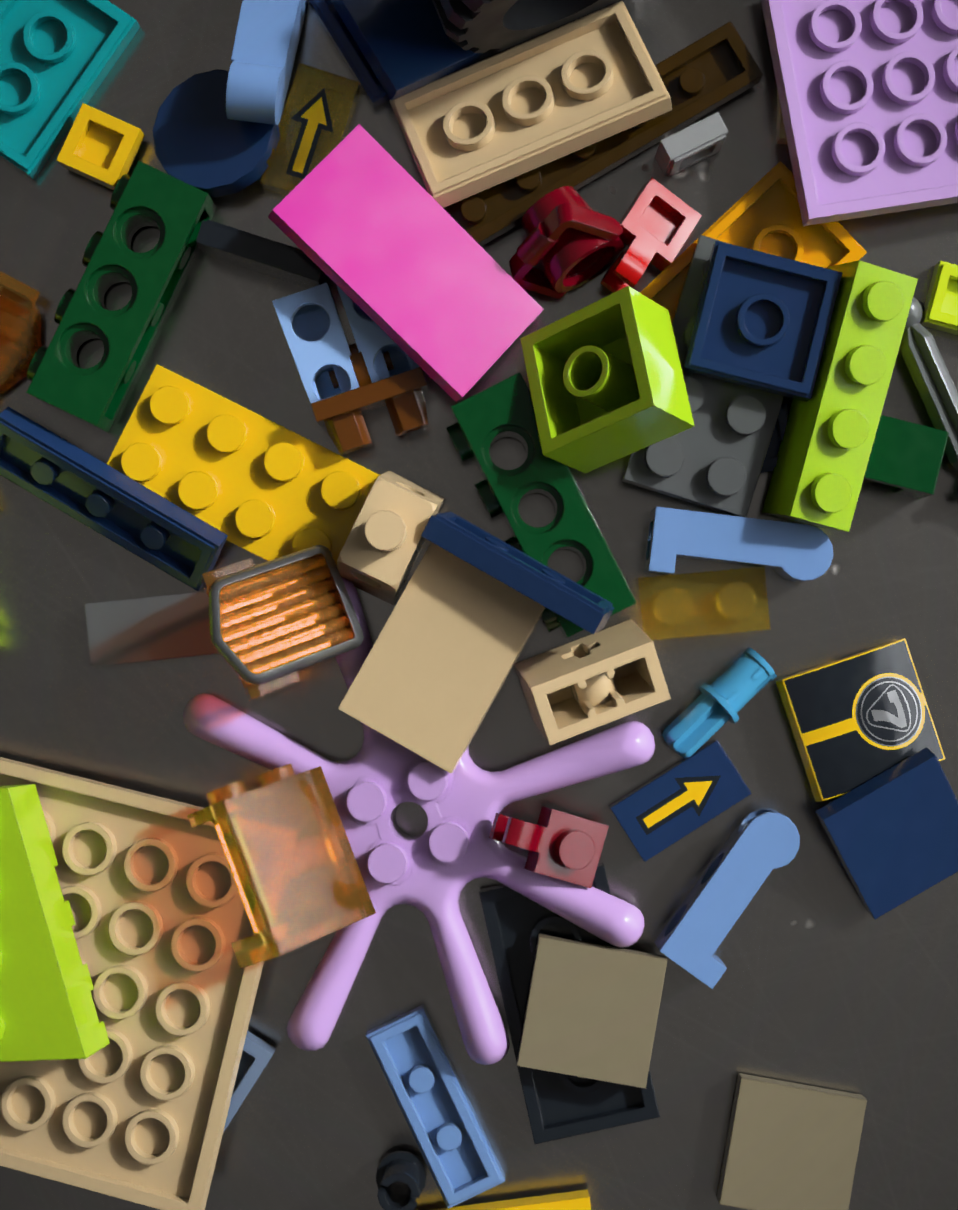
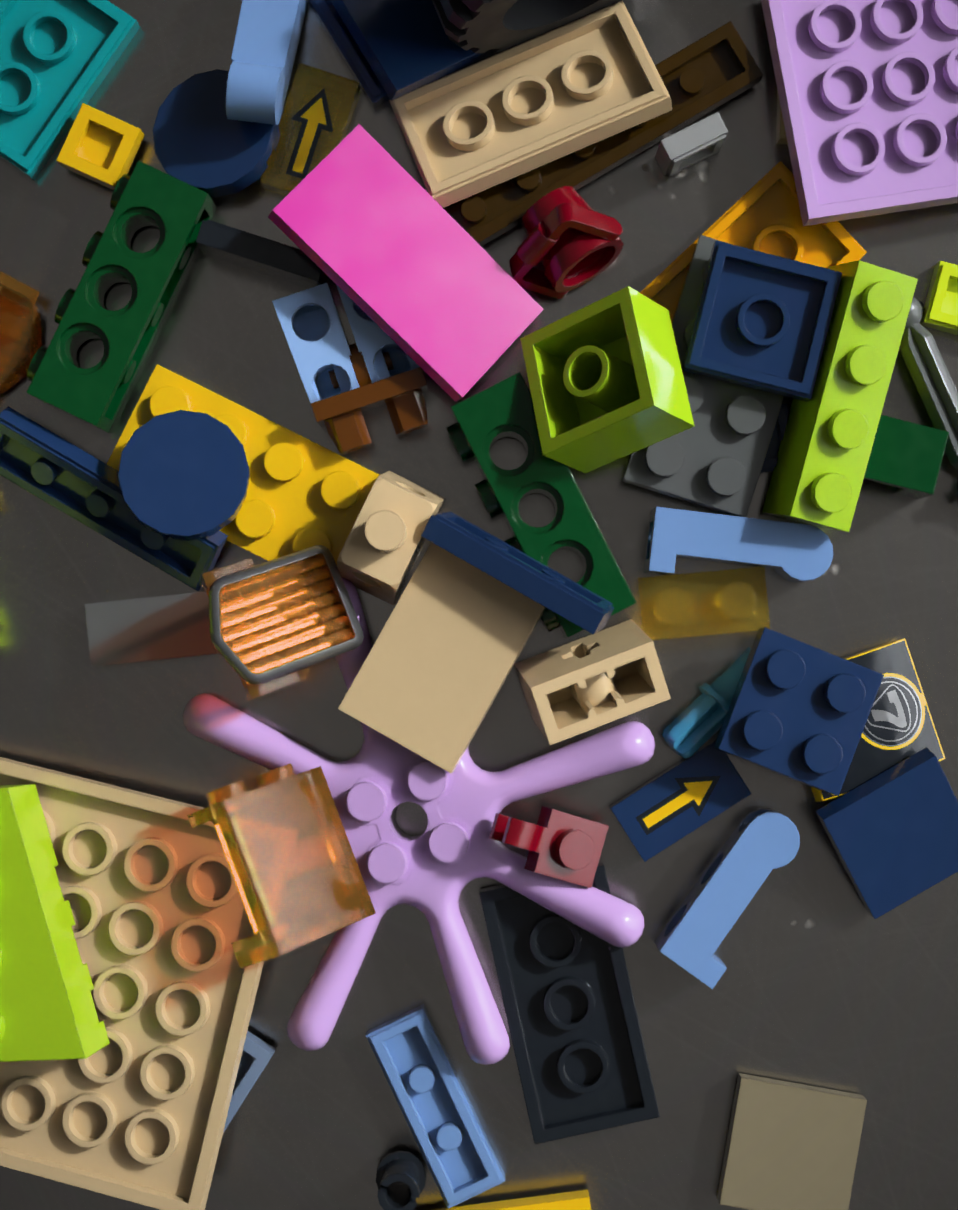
(184, 475): none -> dark blue tile
(592, 1011): dark tan tile -> none
(653, 233): plate -> none
(798, 711): none -> dark blue plate

